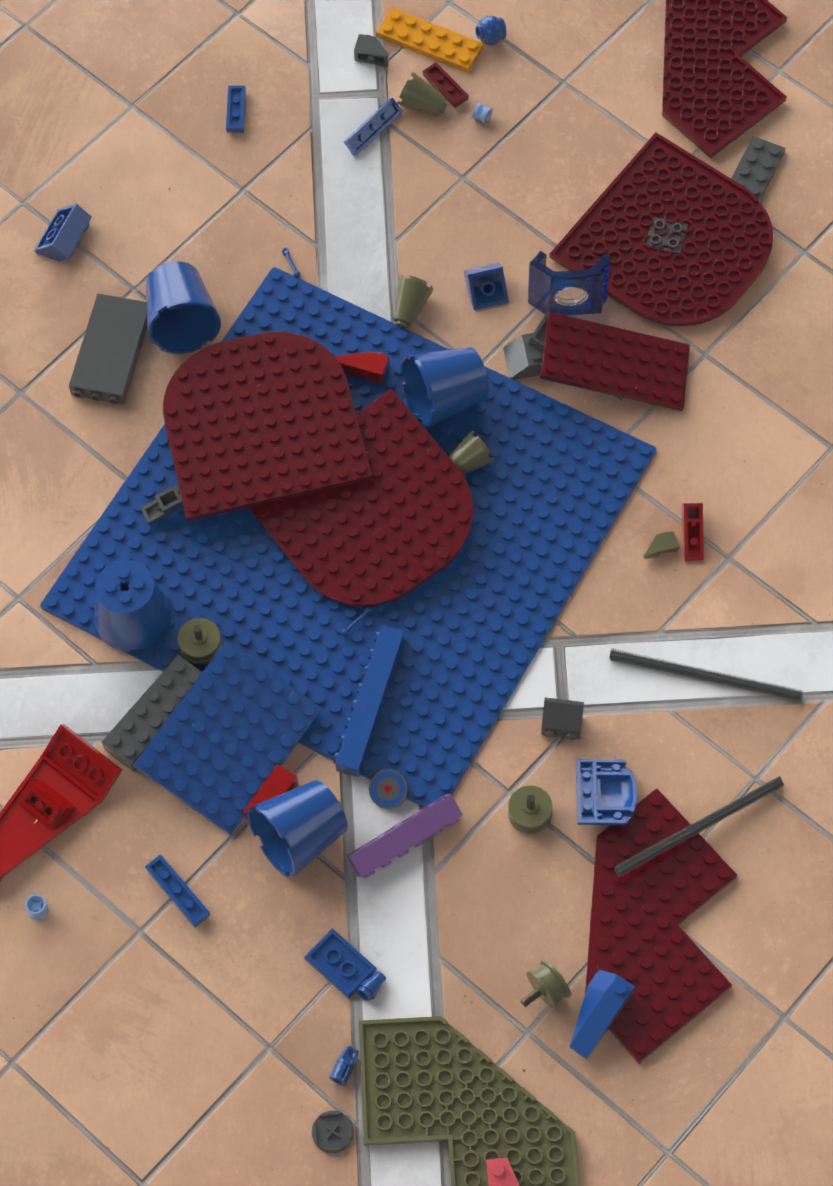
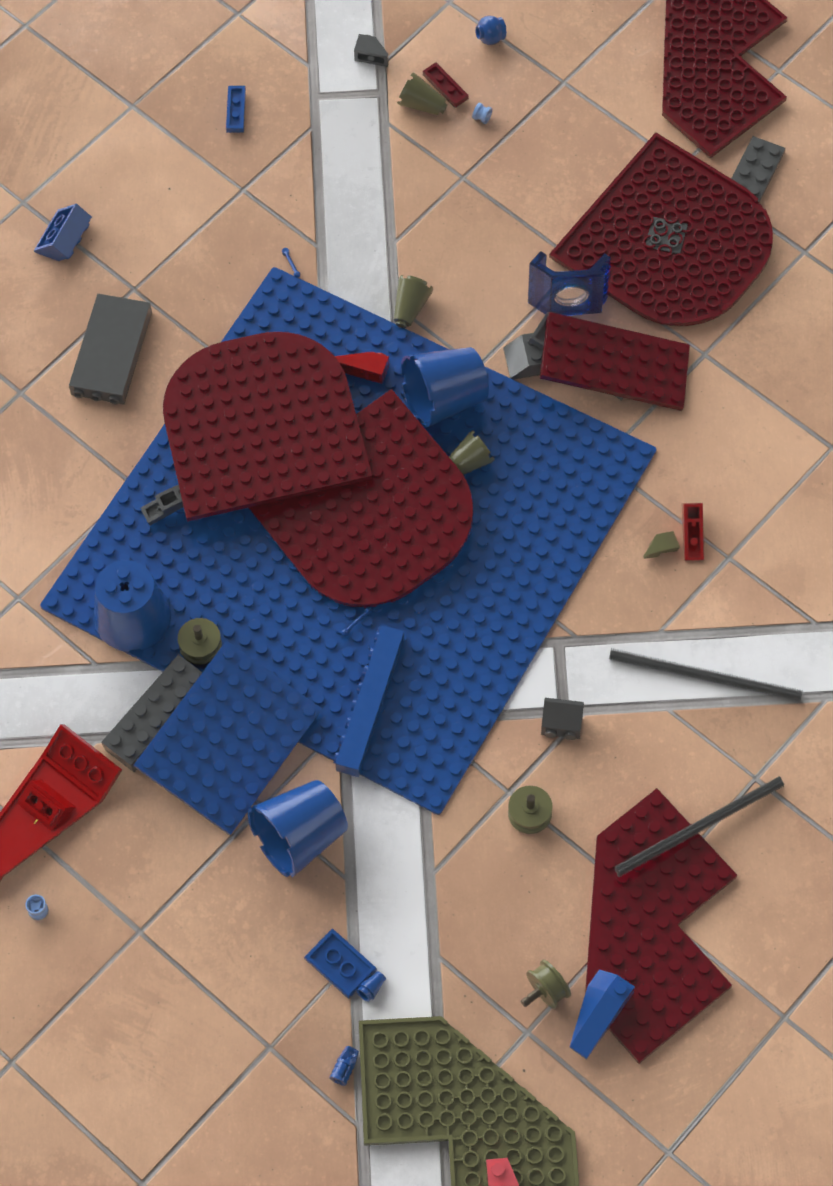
(177, 890): blue plate -> none
(179, 309): blue cone -> none
(277, 783): red slope -> none
(332, 1132): dark grey tile -> none
(373, 126): blue plate -> none
(388, 789): tile -> none
(404, 835): medium lavender brick -> none
(429, 39): light orange plate -> none
(486, 286): blue slope -> none
(604, 792): slope -> none

